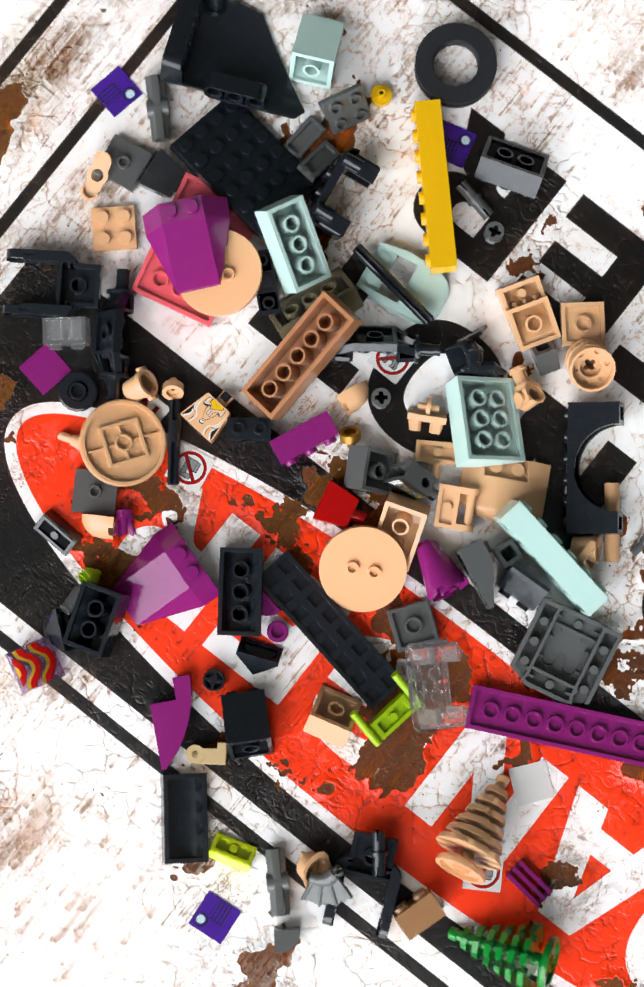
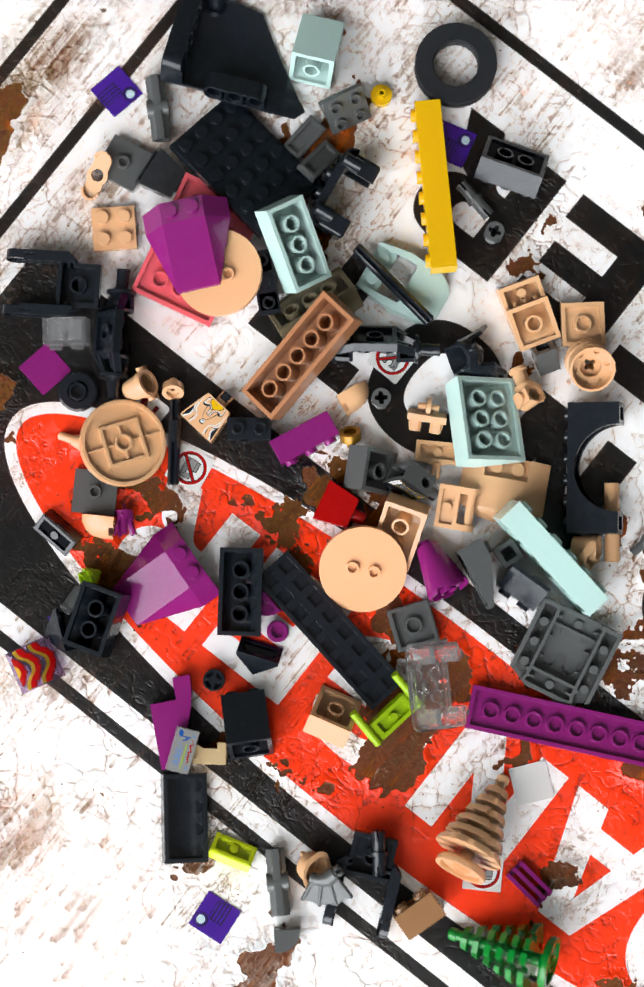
(182, 750): none -> light grey tile

